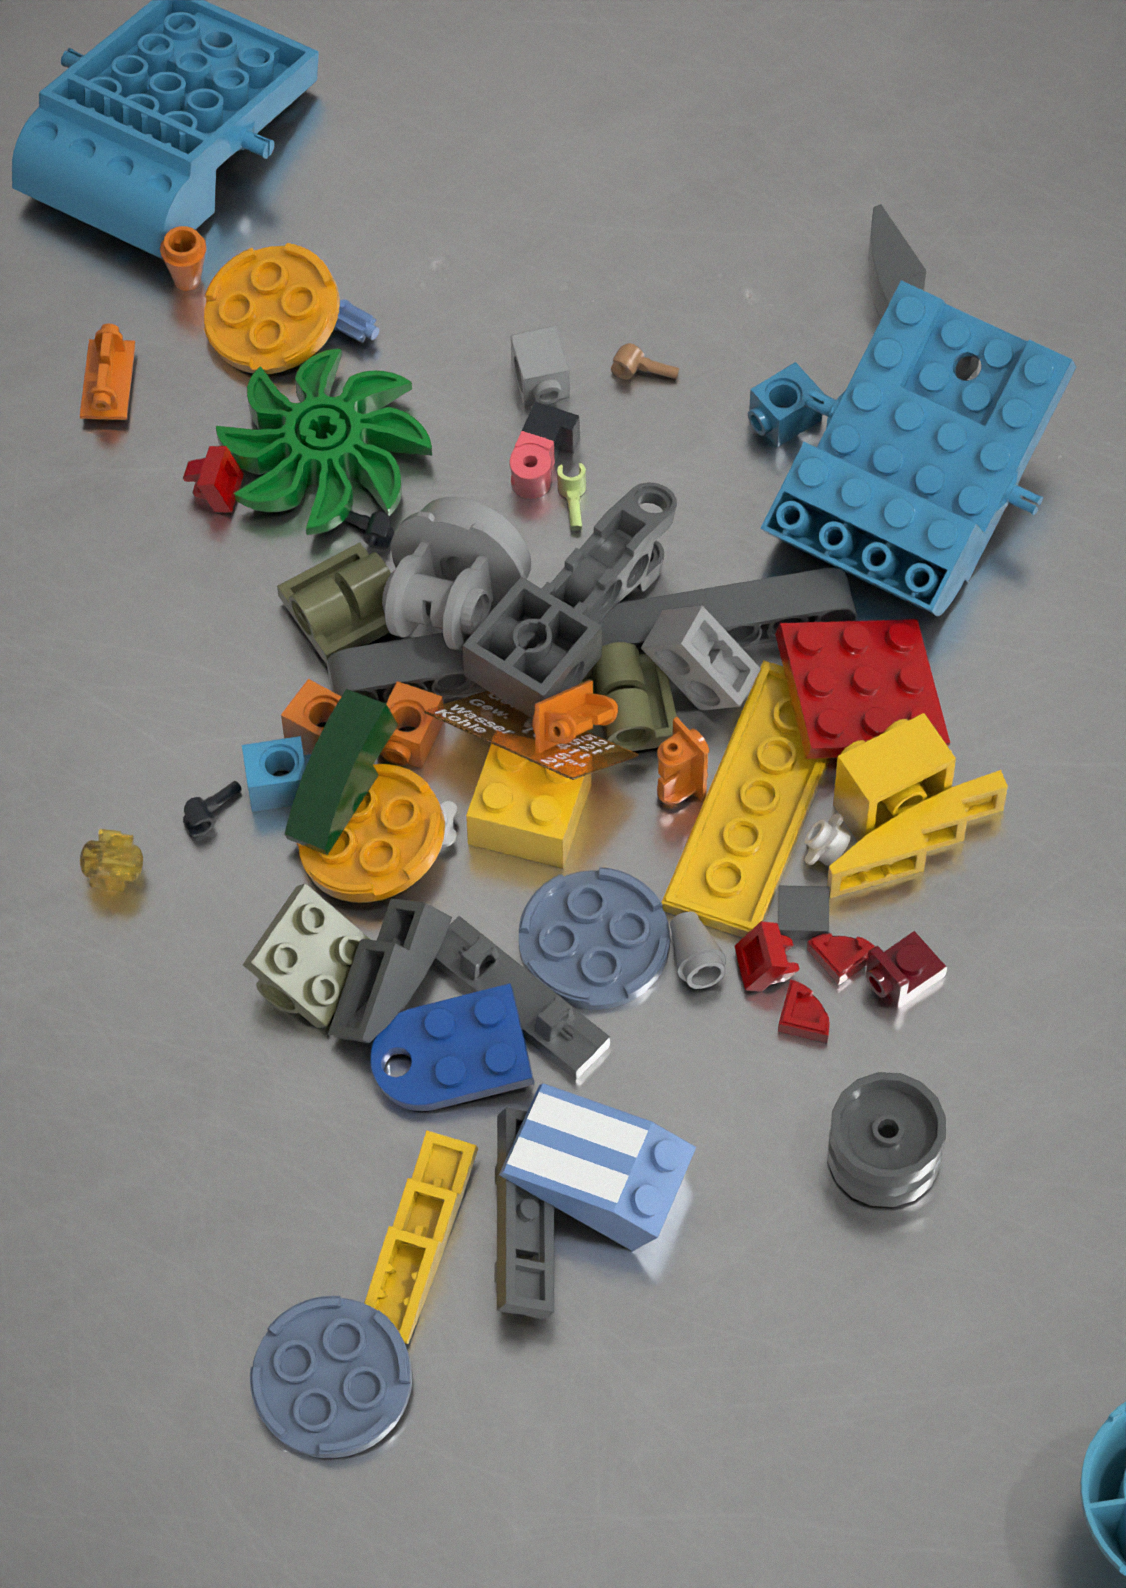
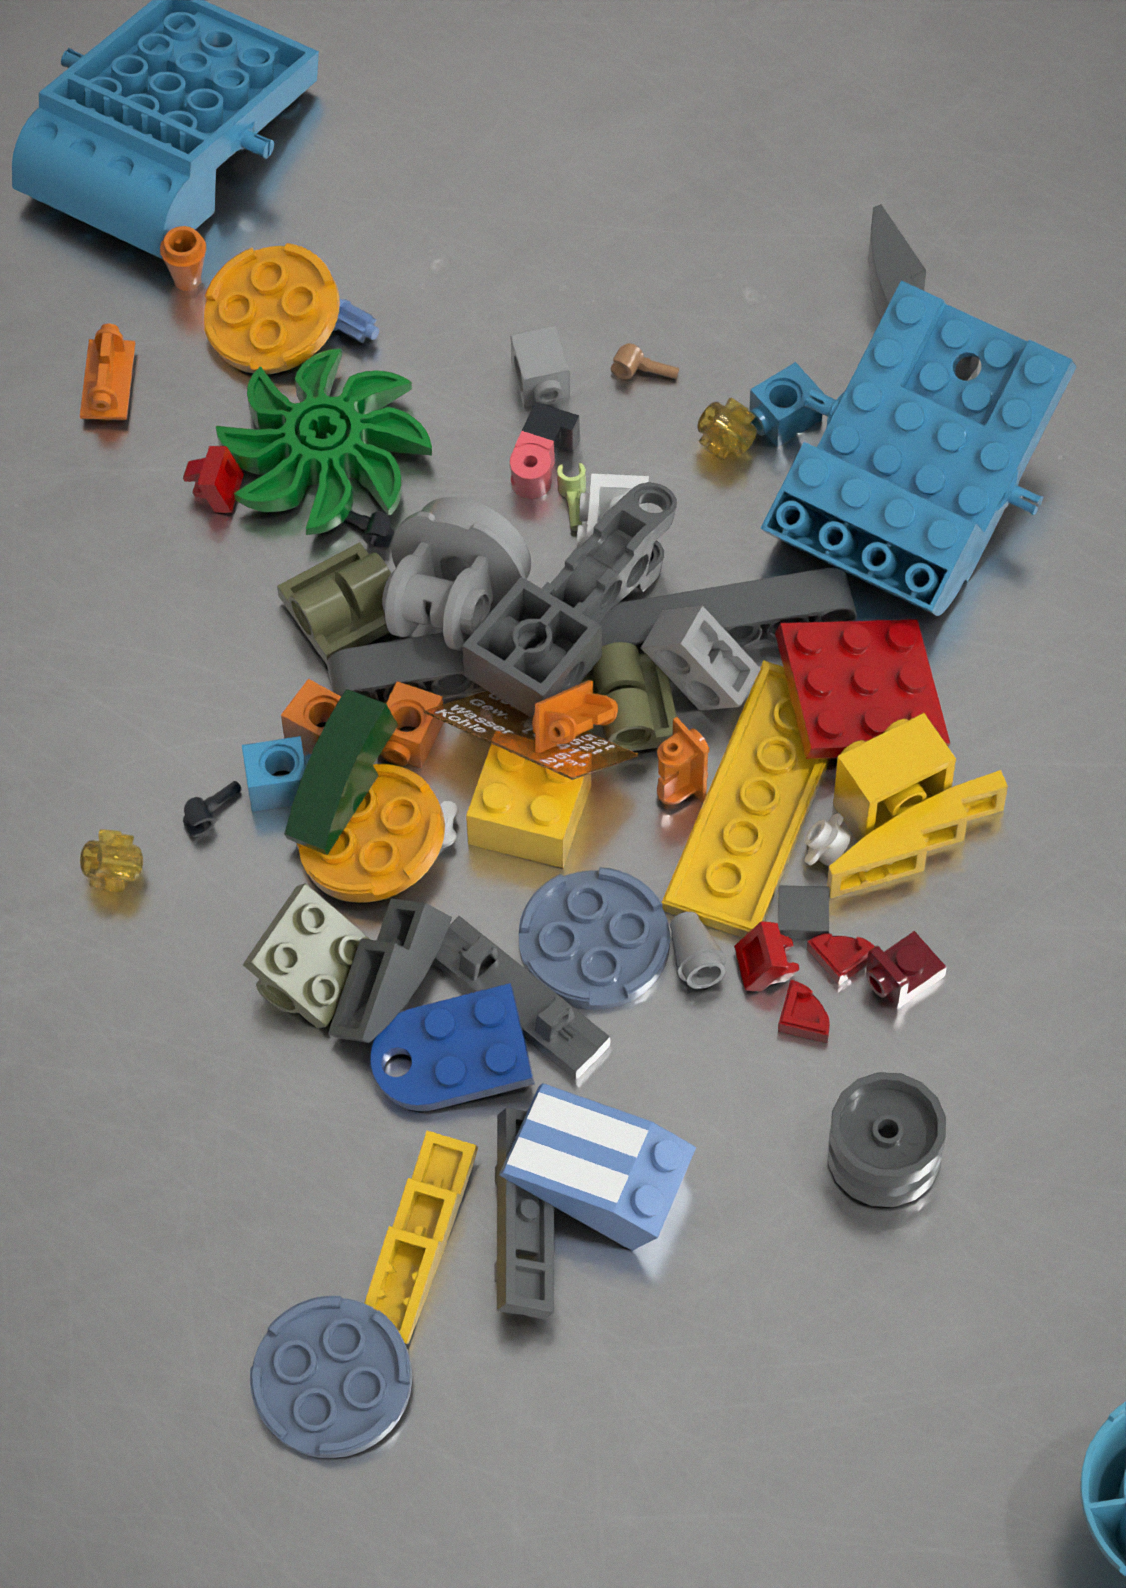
(604, 494): none -> white bracket
(726, 428): none -> clear yellow gear

